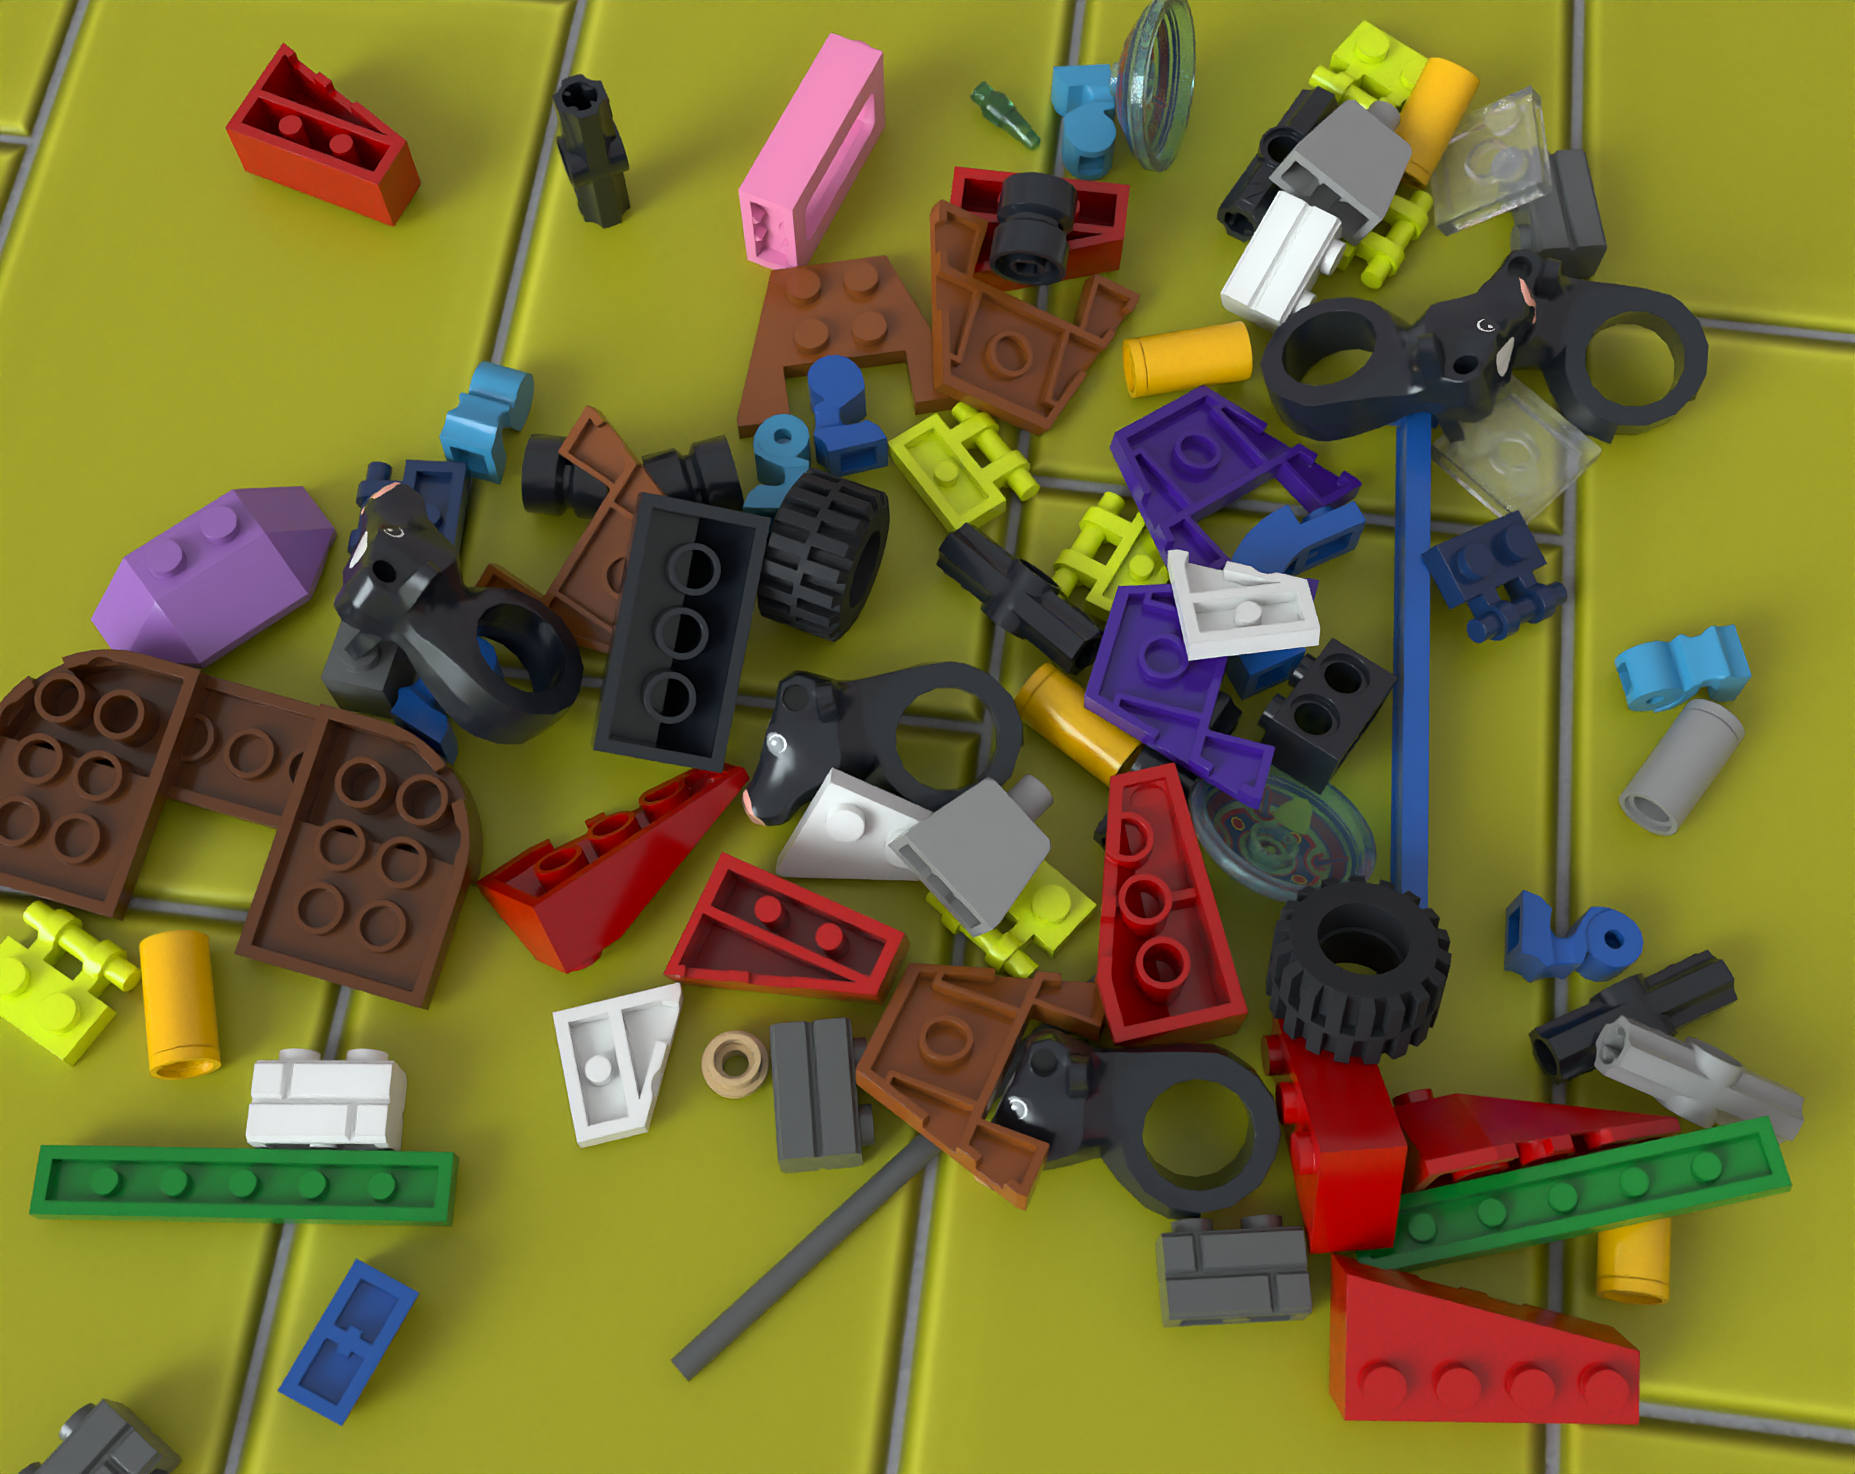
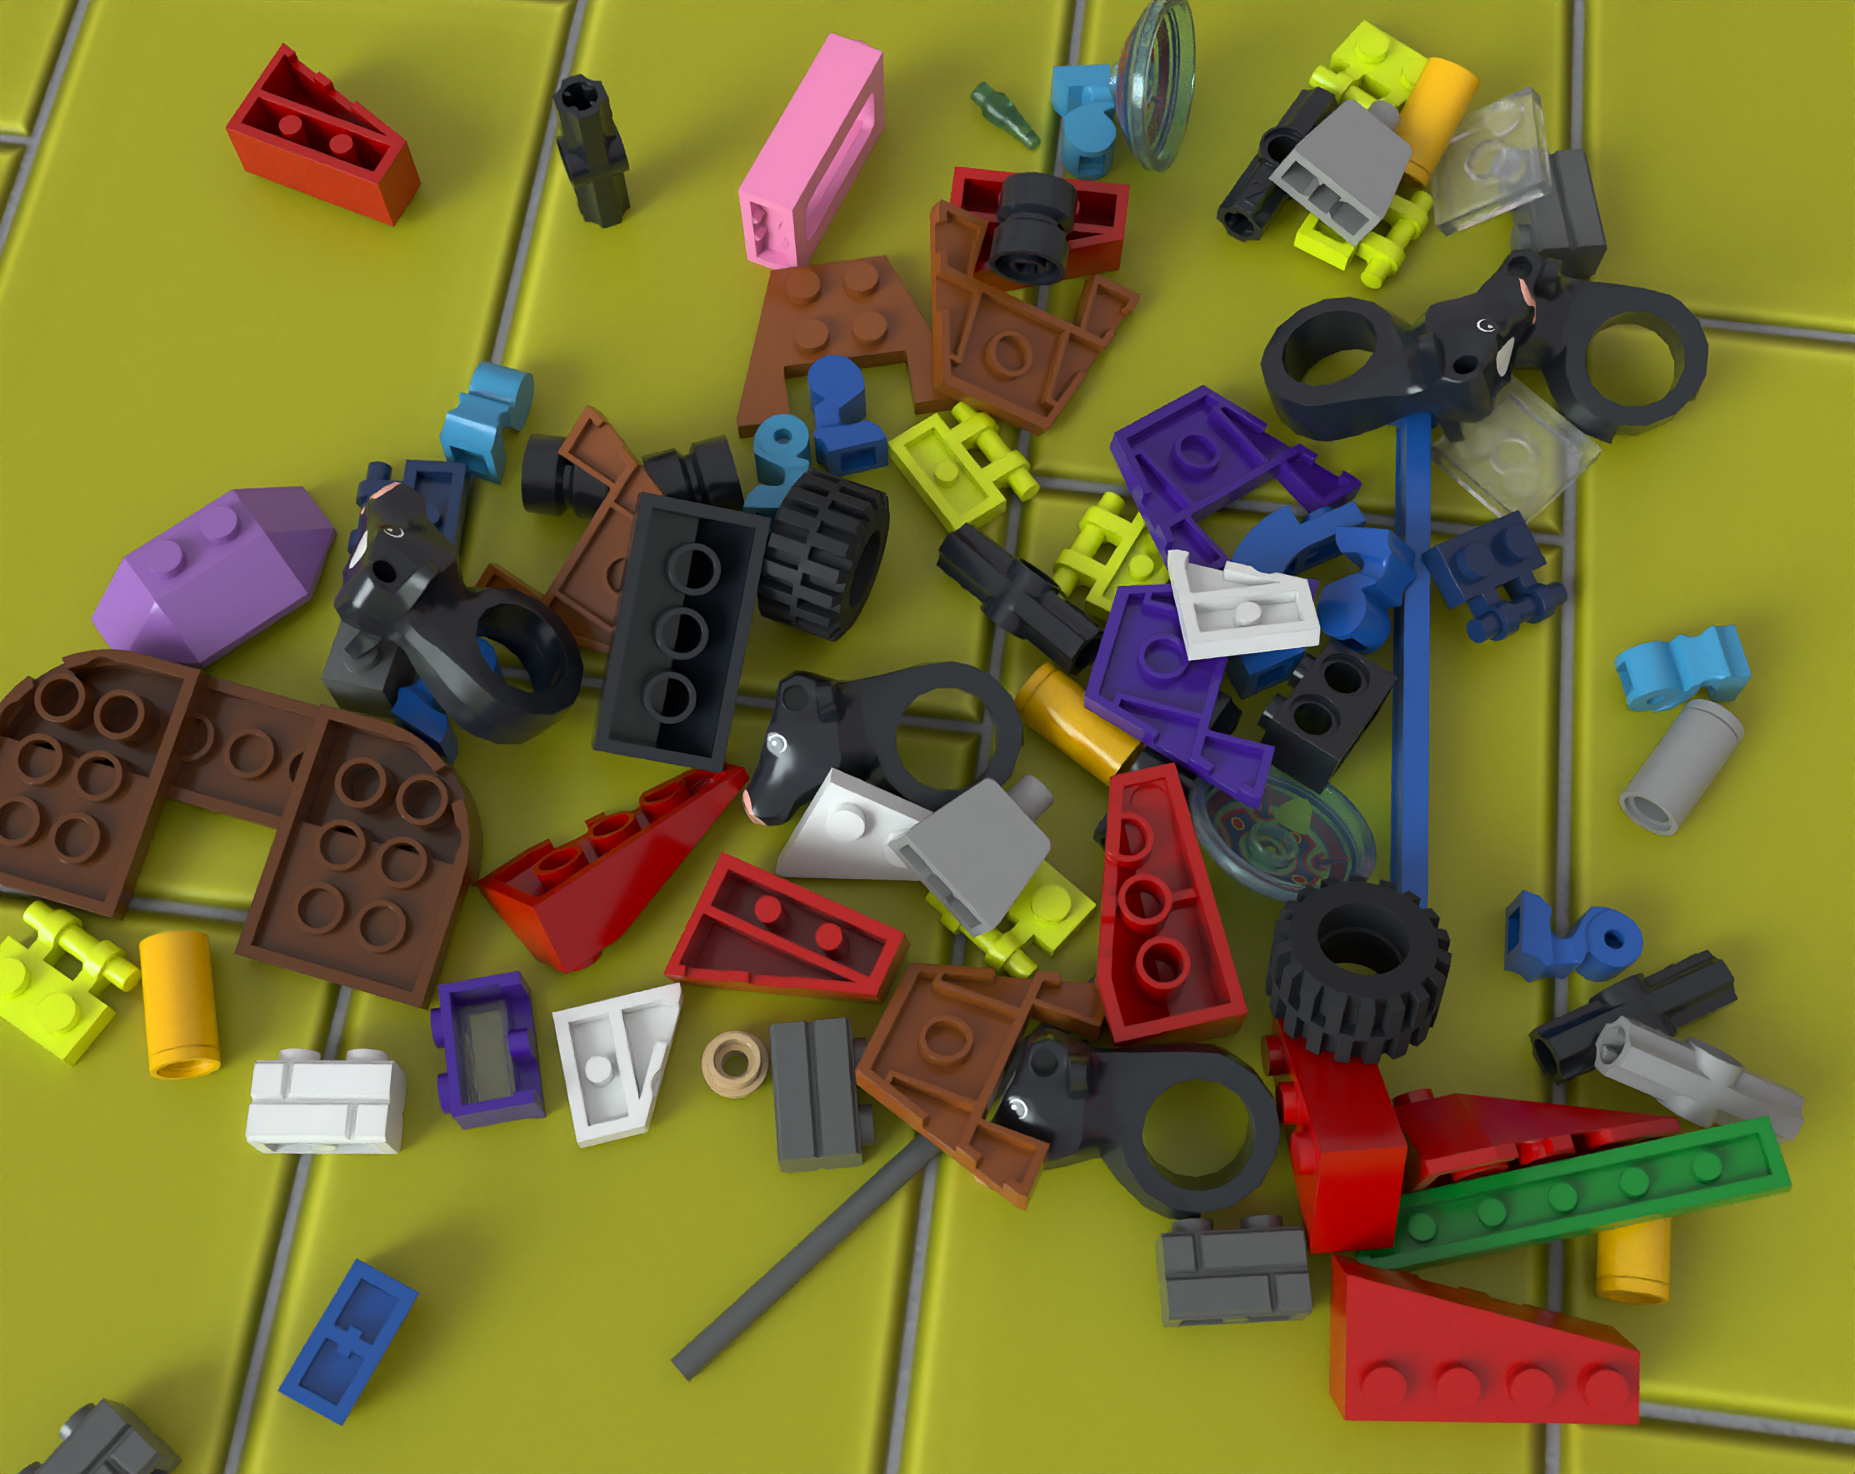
(245, 1185): green plate -> none
(488, 1051): none -> dark purple window
(1187, 359): yellow pin -> none
(1283, 262): white brick -> none
(1357, 605): none -> blue leg

